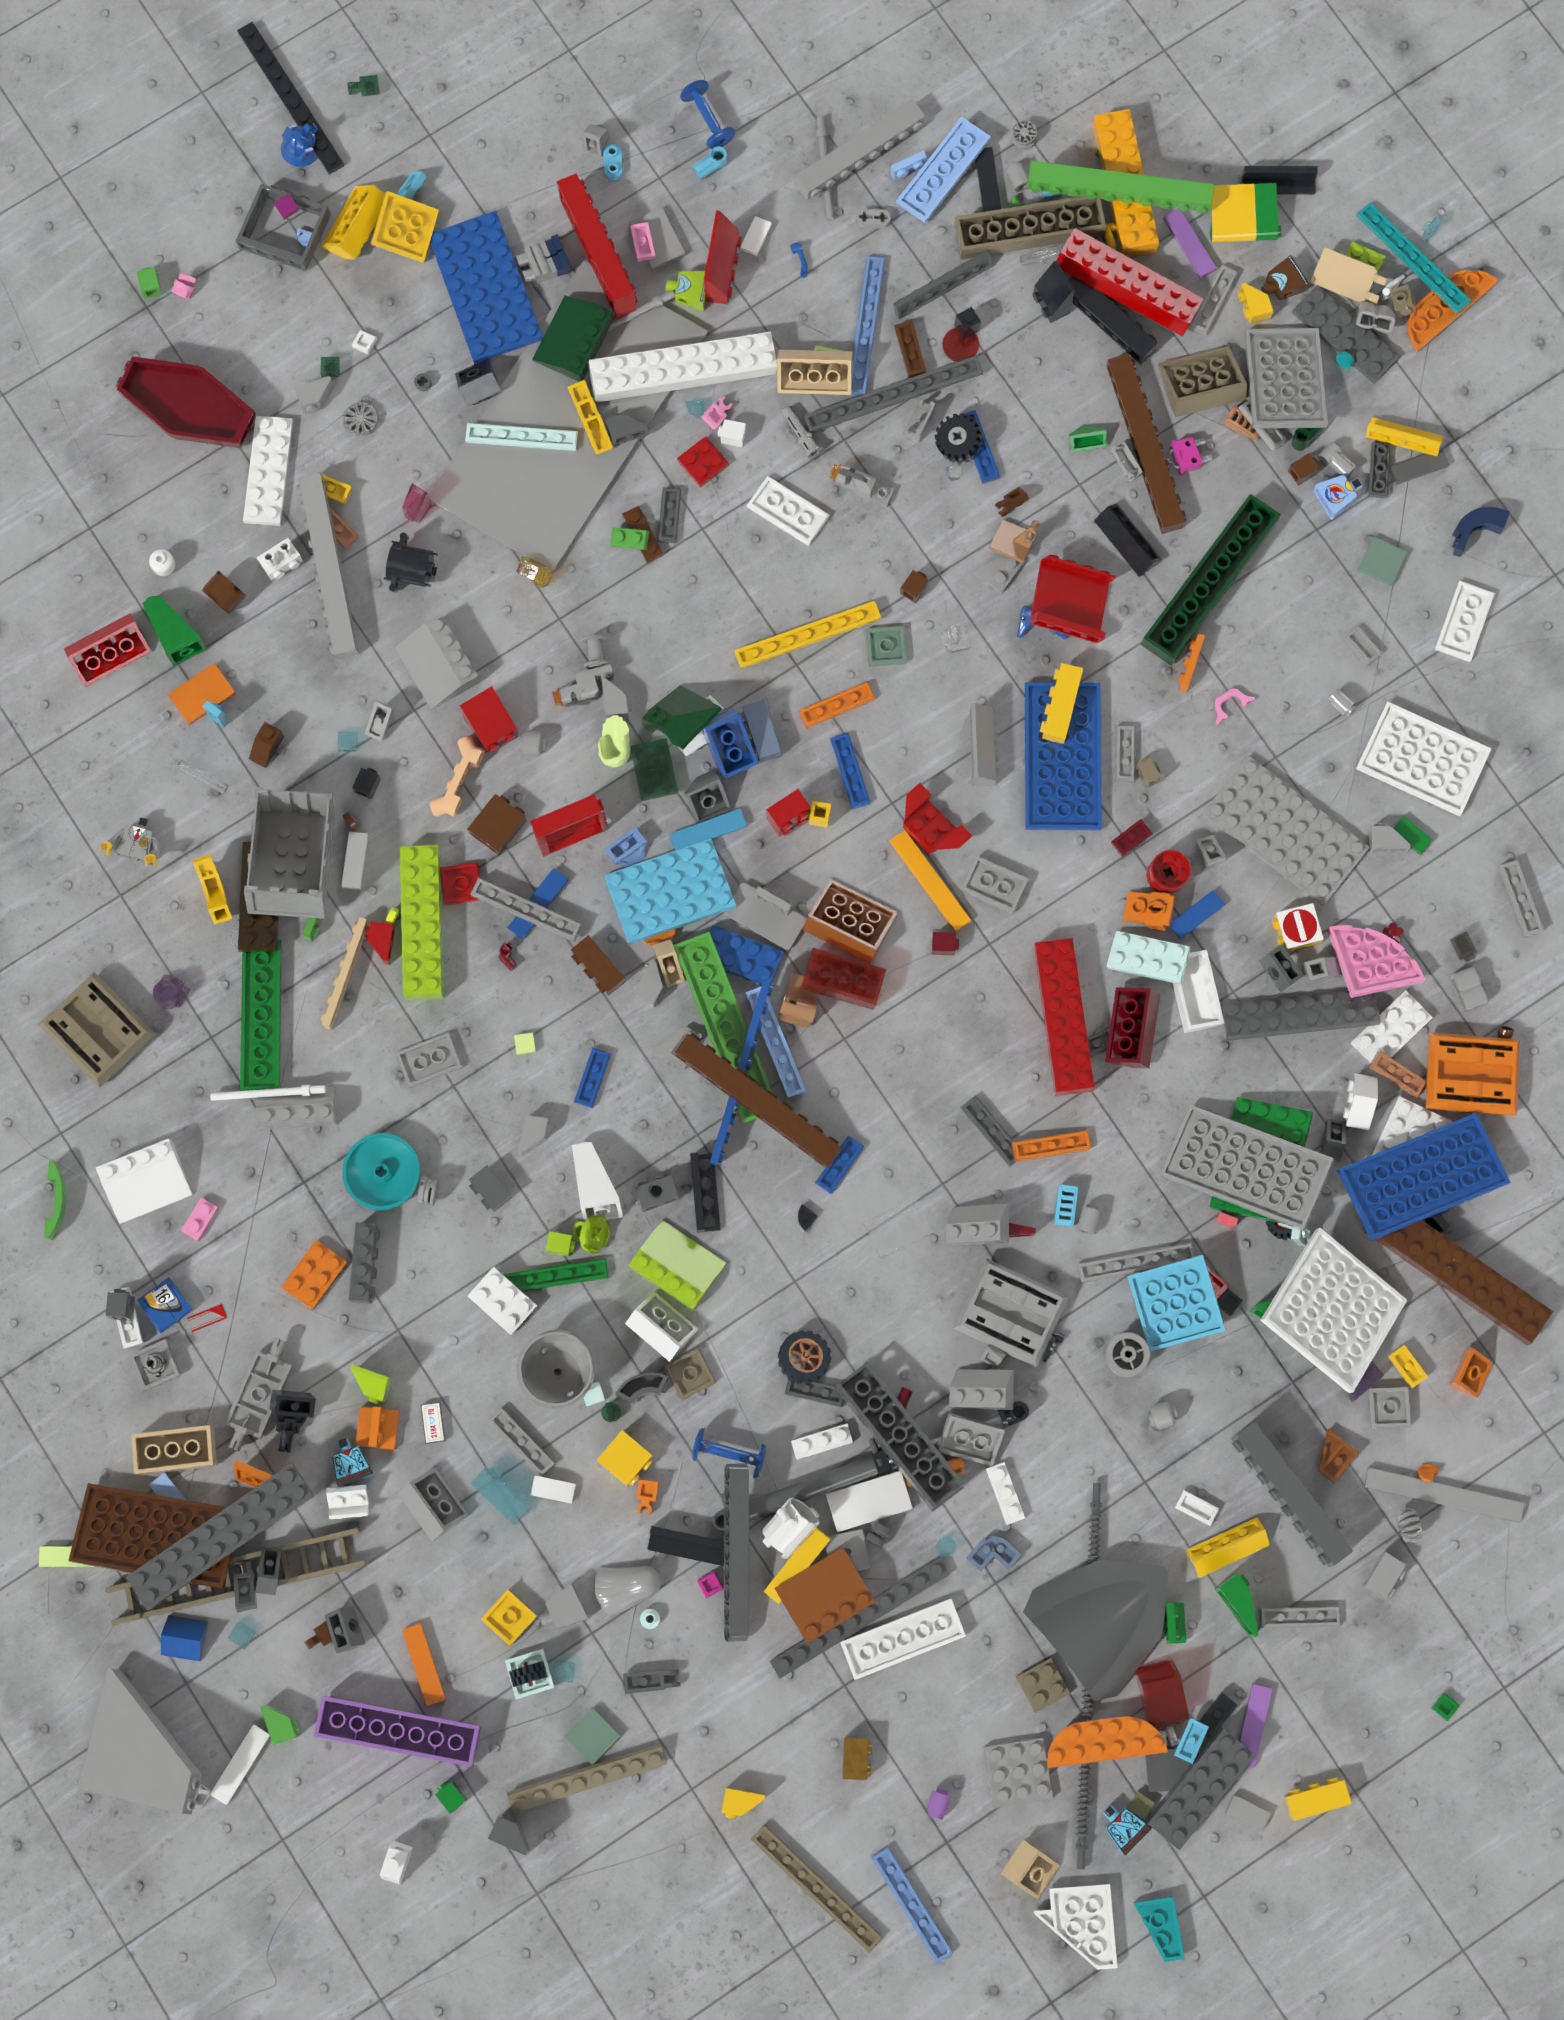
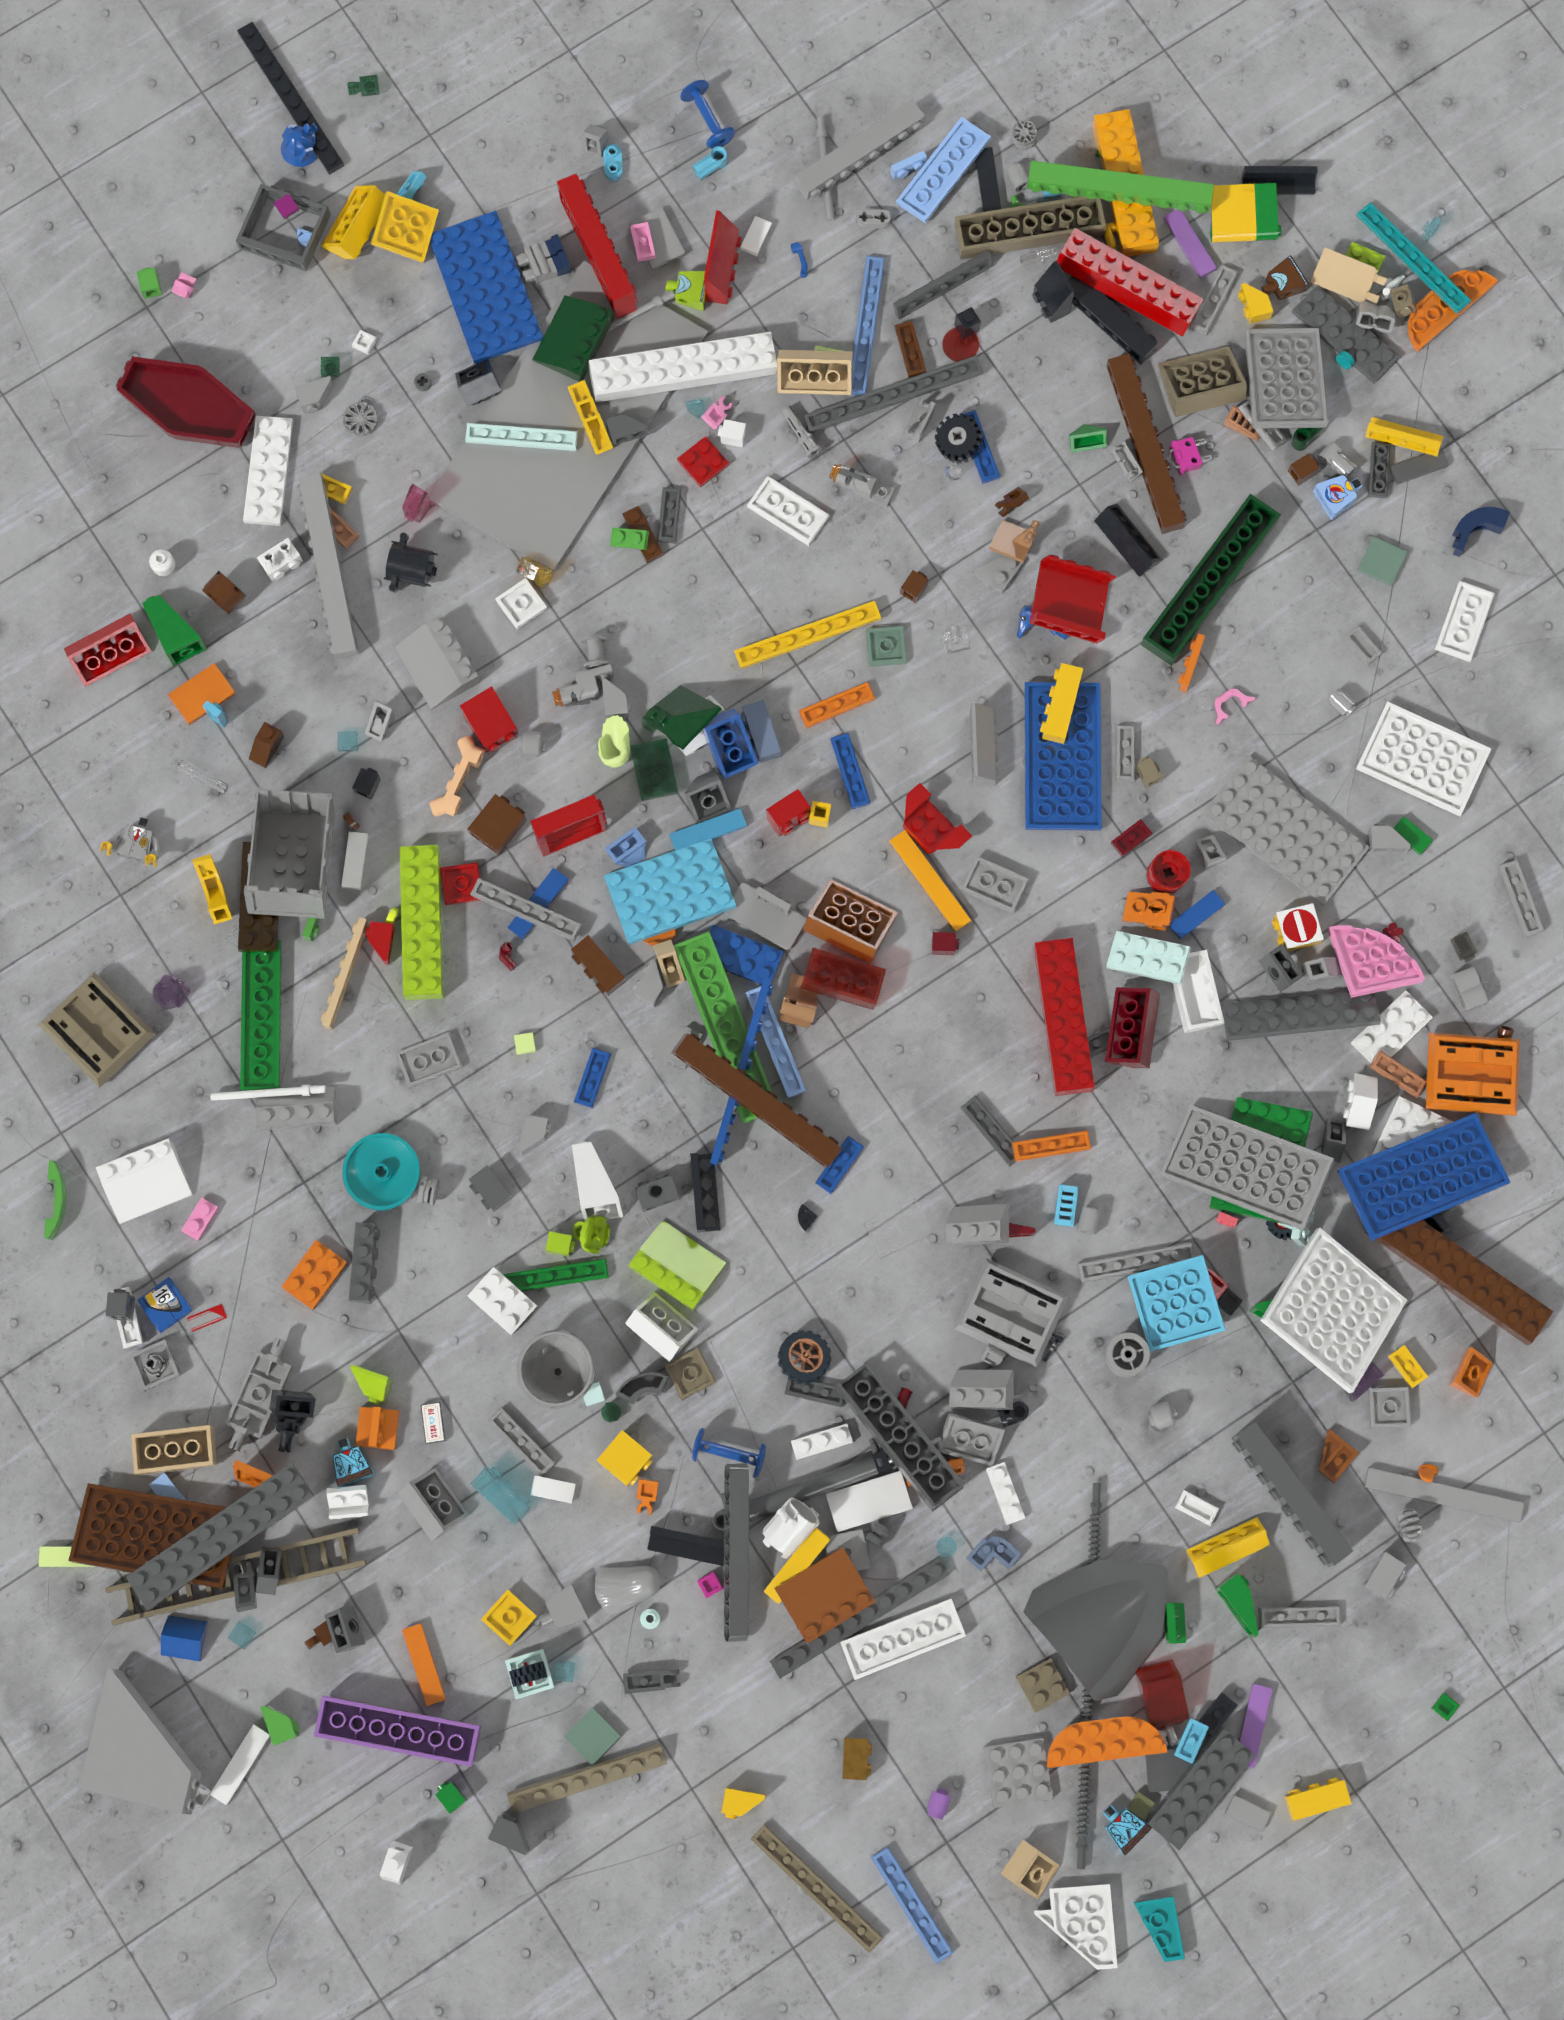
(521, 603): none -> white plate

